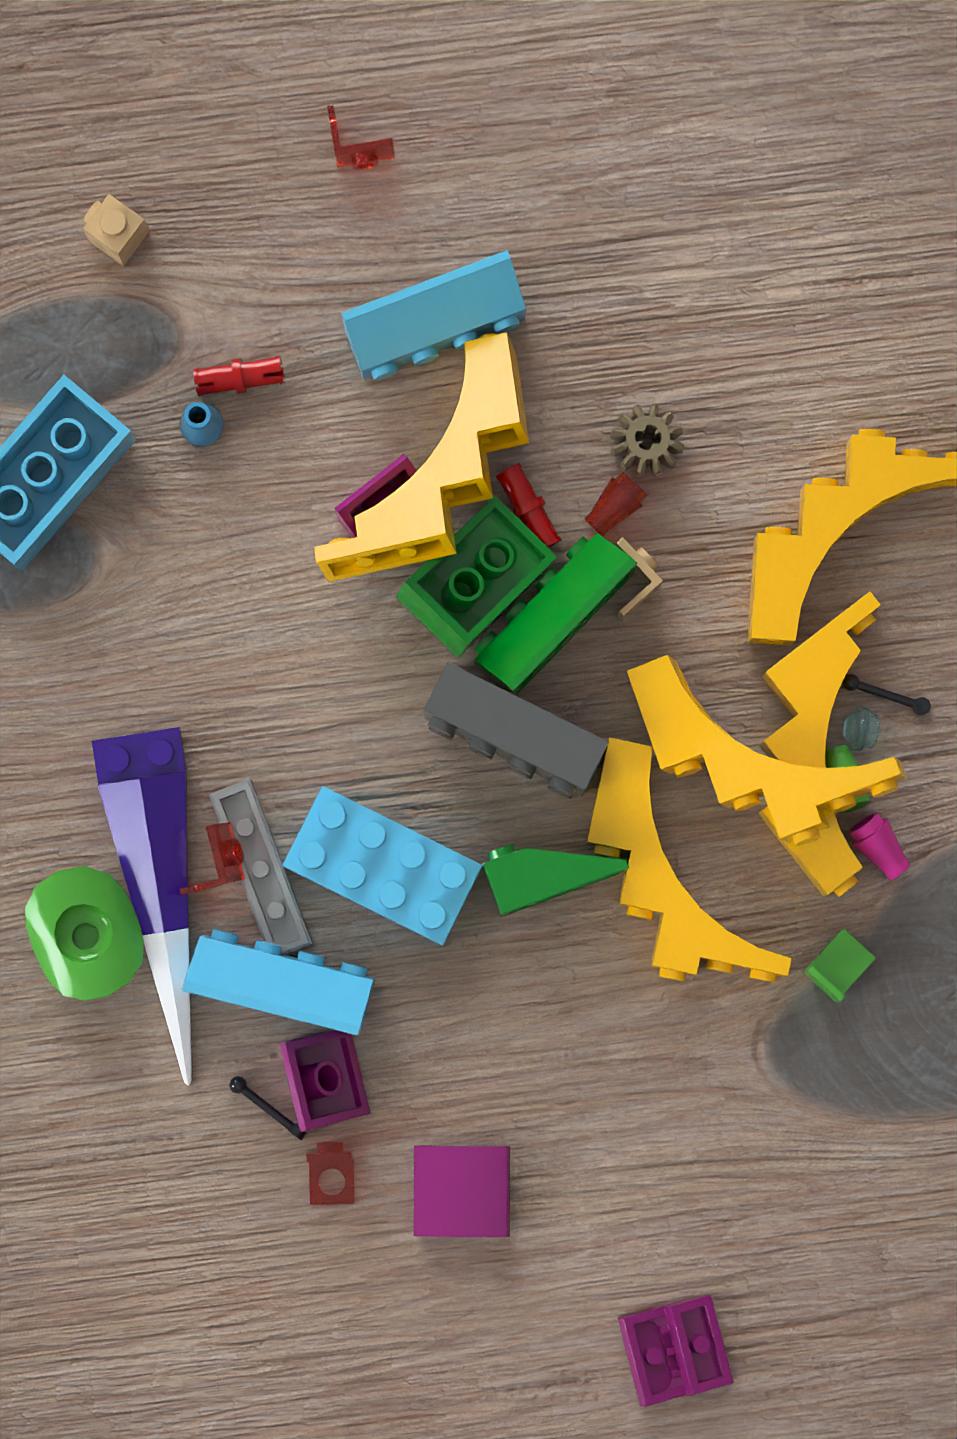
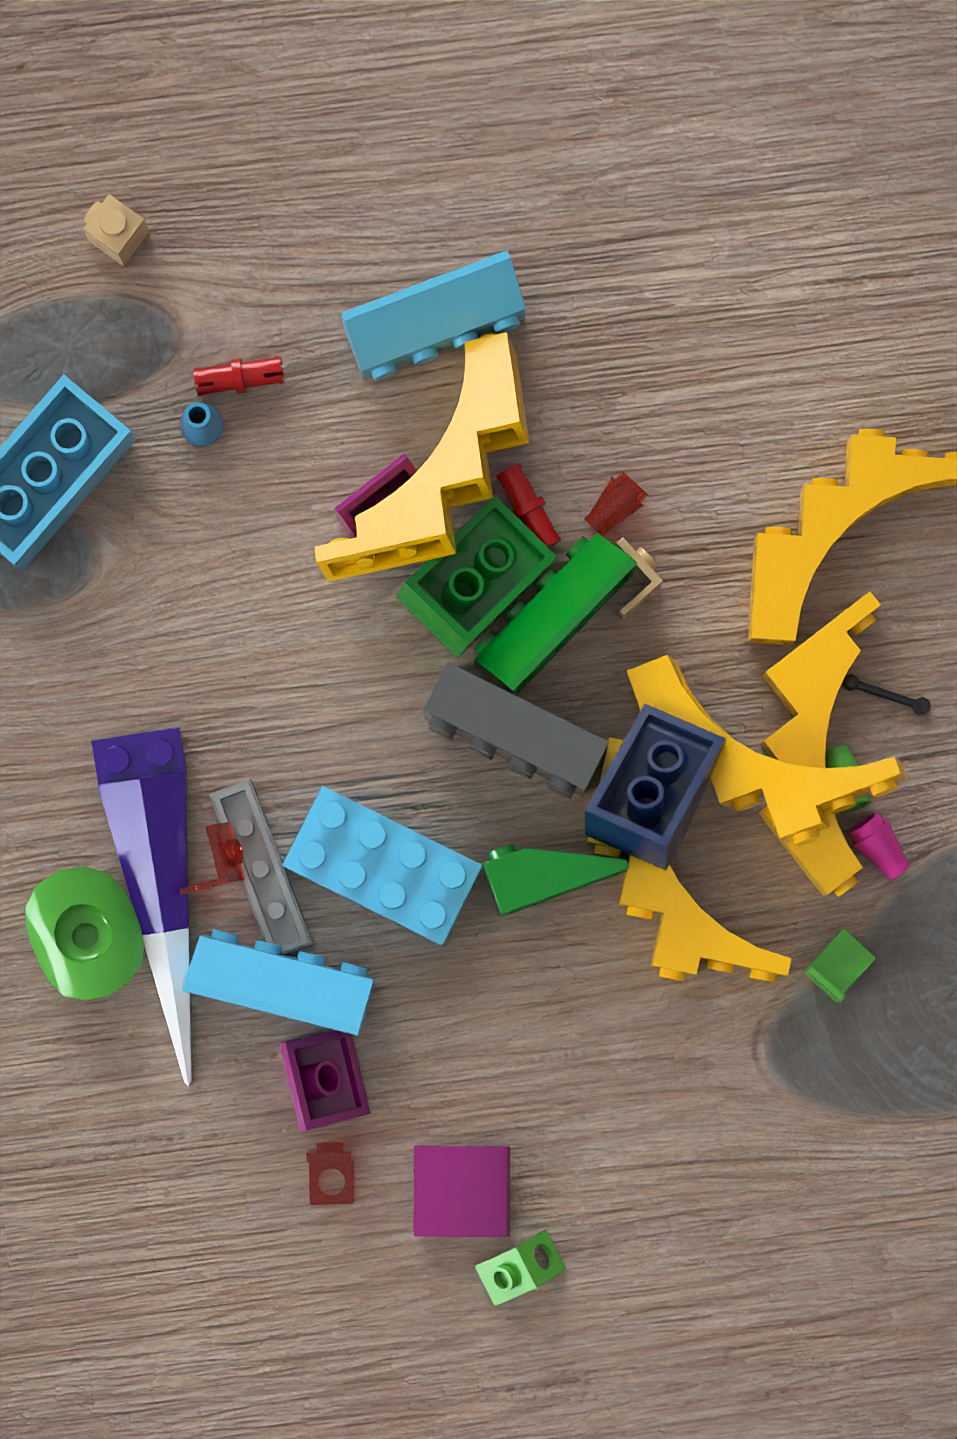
(239, 1085): black hinge -> none
(359, 155): clear red bracket -> none
(517, 1270): none -> bright green bracket
(635, 429): dark tan gear -> none
(653, 787): none -> dark blue slope
(675, 1350): magenta slope -> none
(861, 729): clear light blue plate -> none

